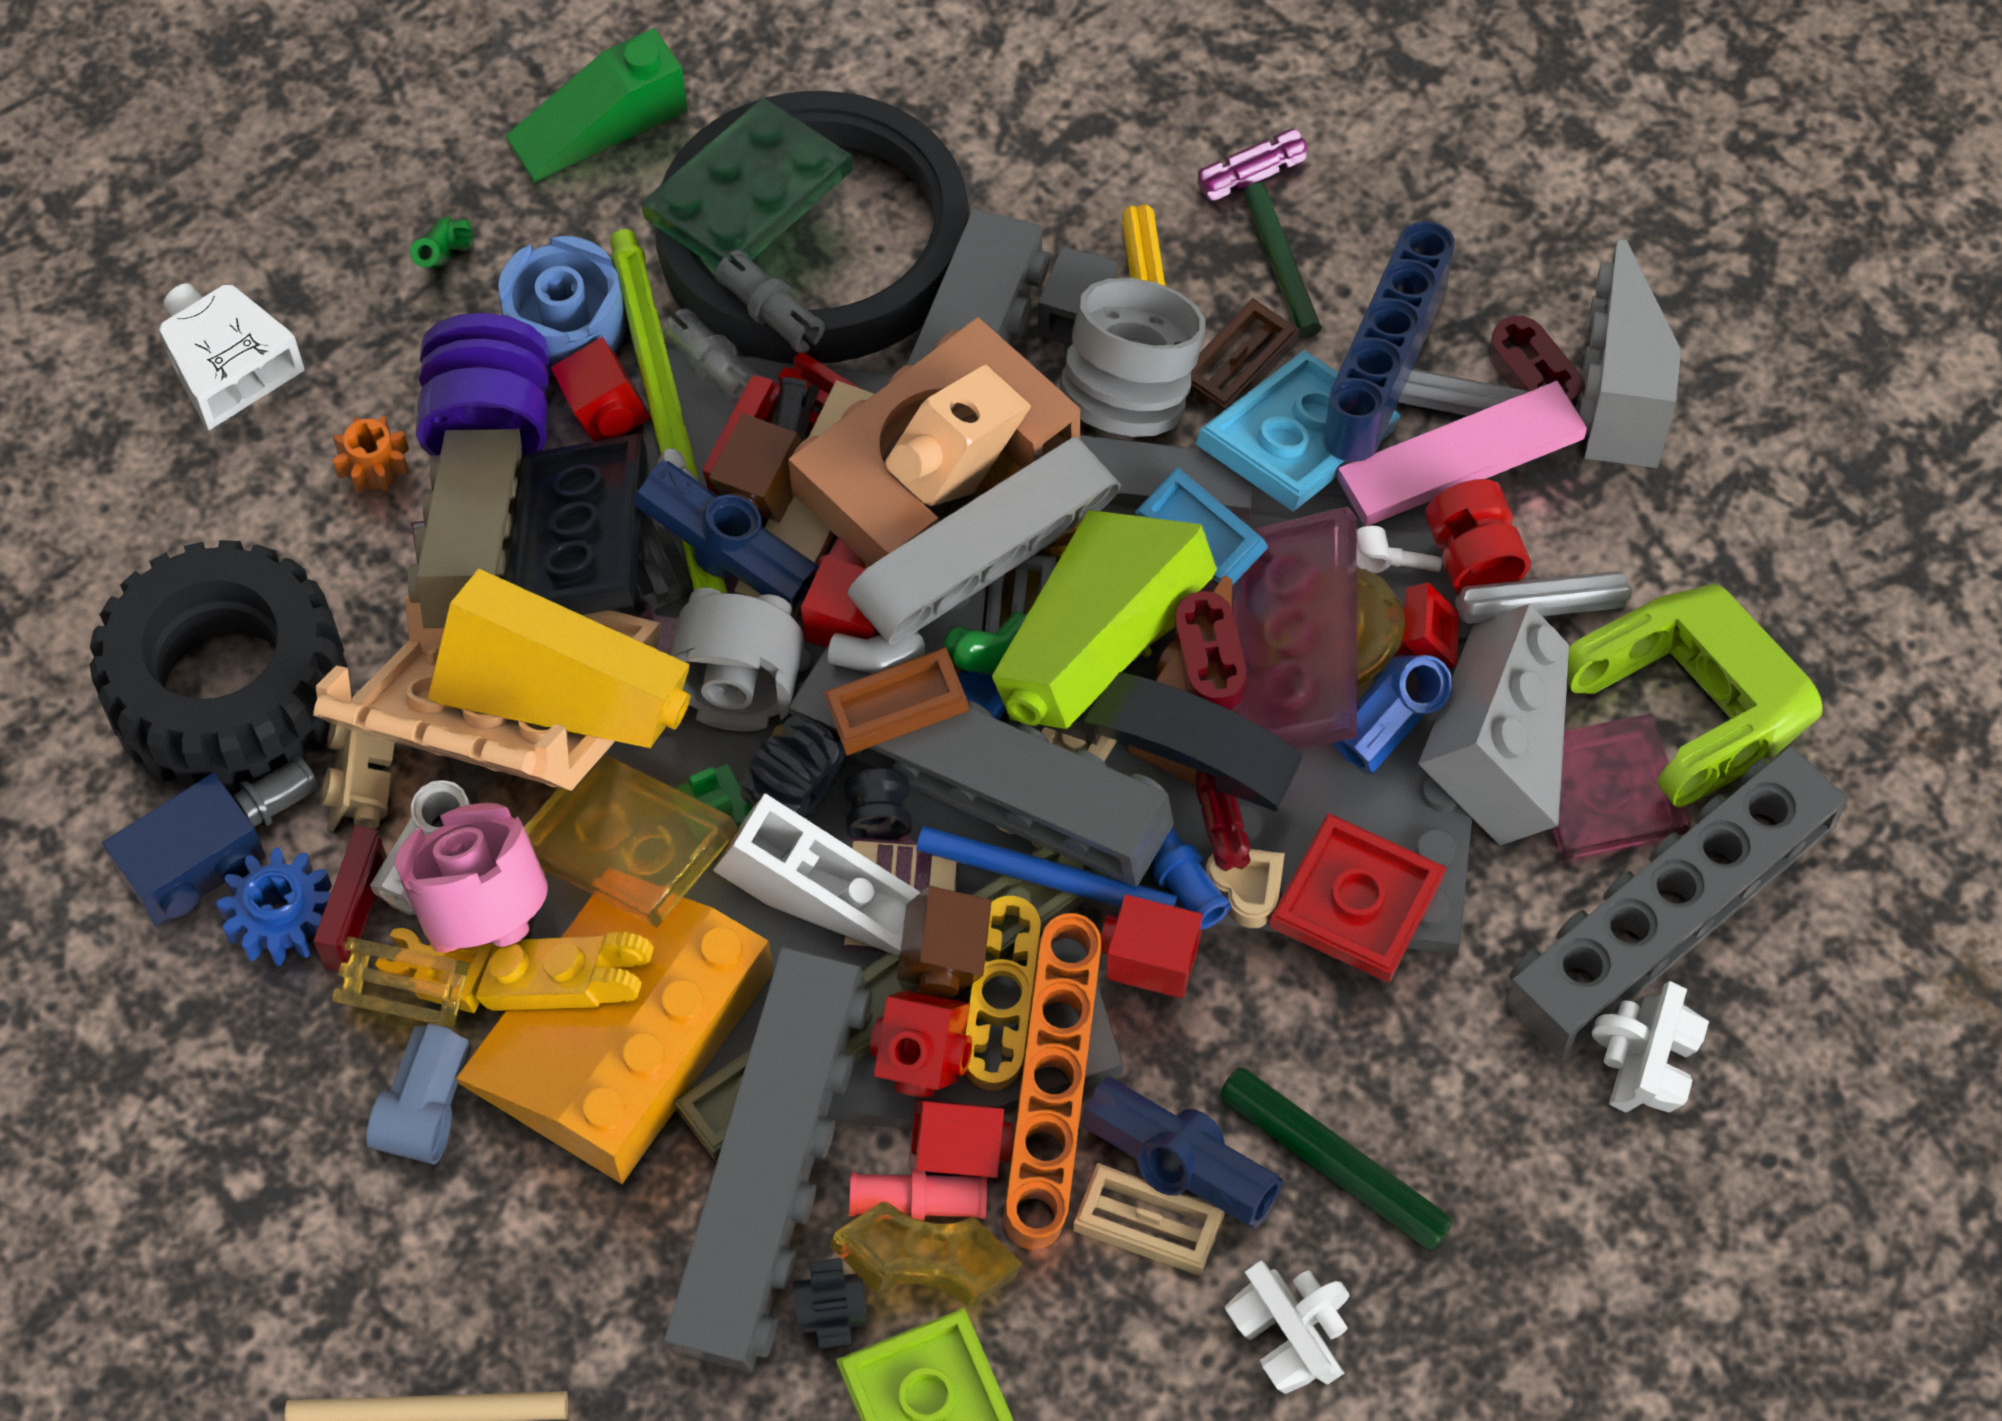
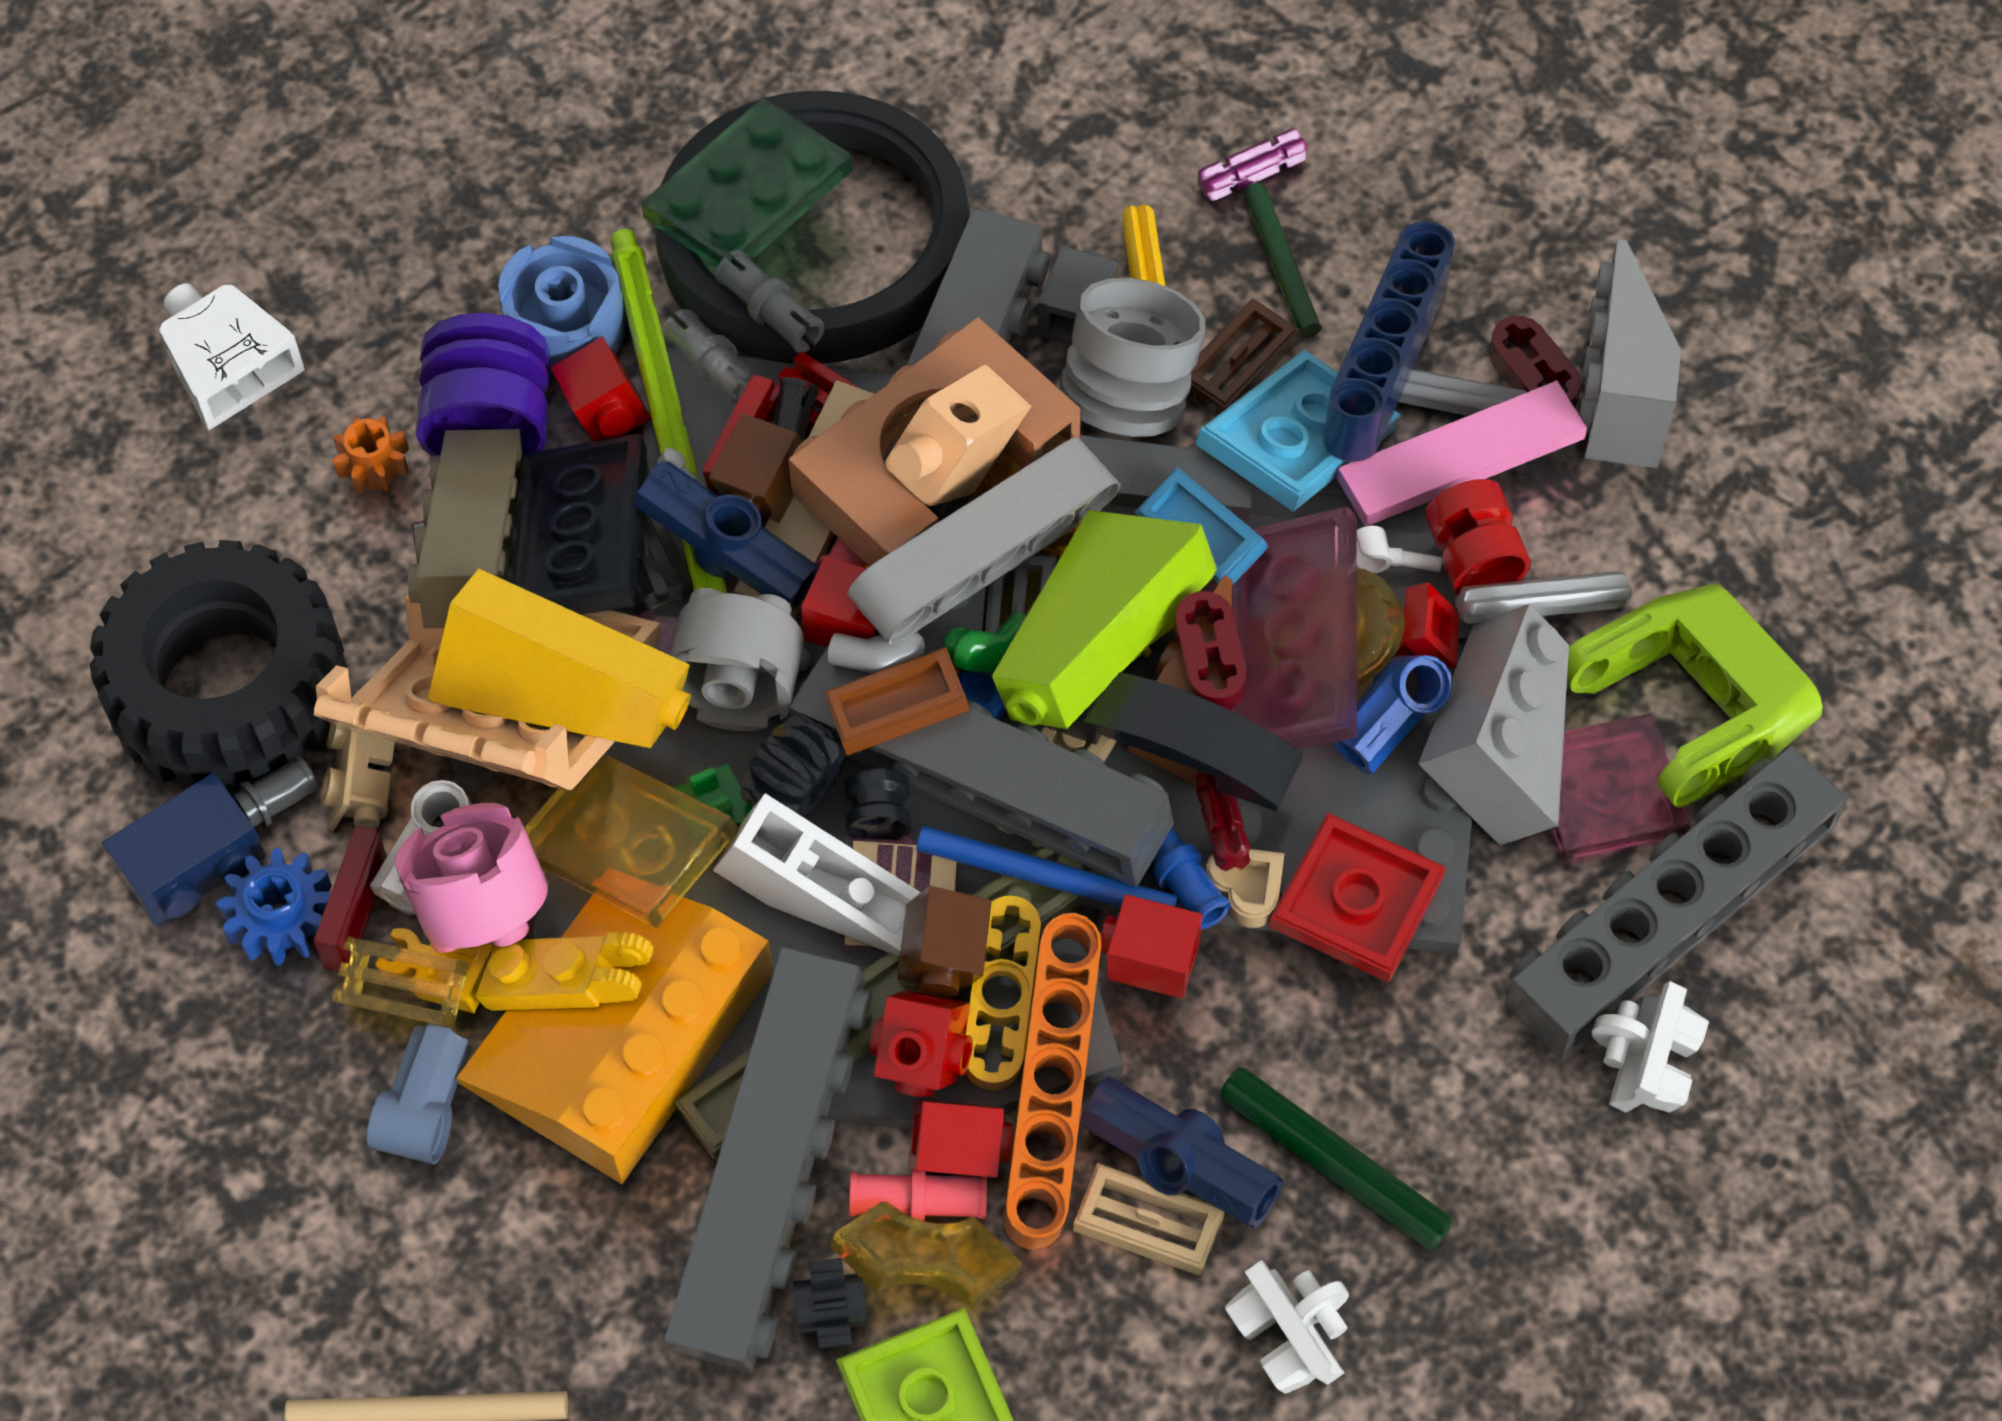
(437, 246): green arm -> none
(601, 106): green slope -> none

